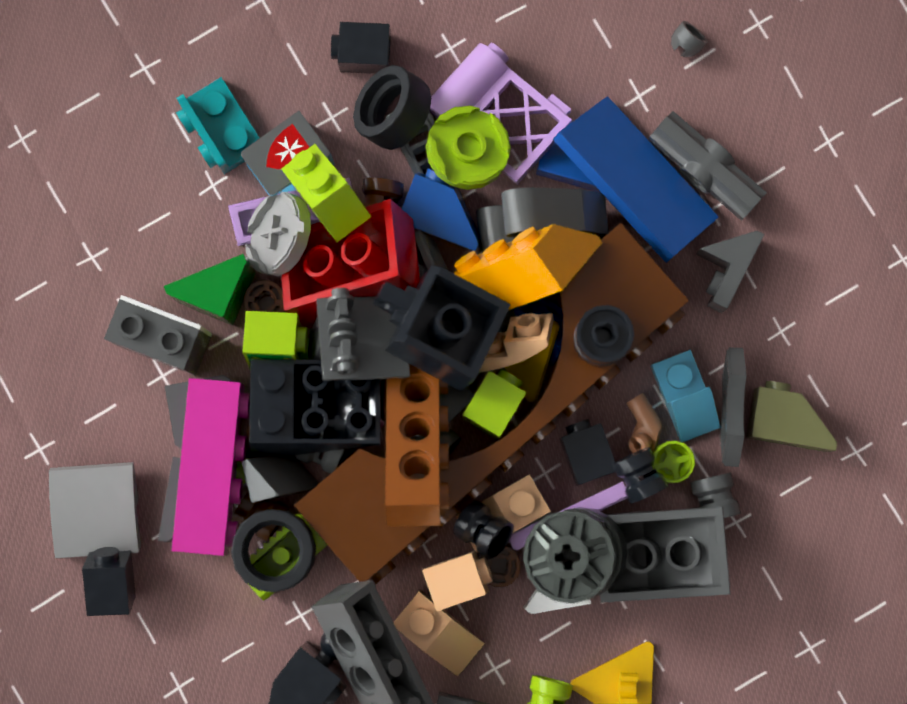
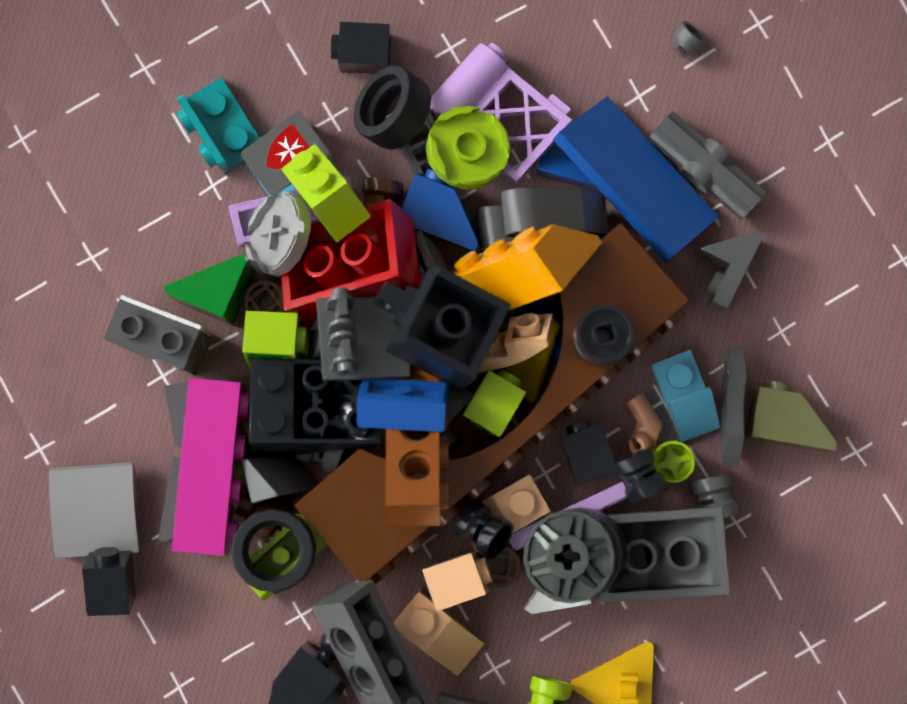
(402, 404): none -> blue slope

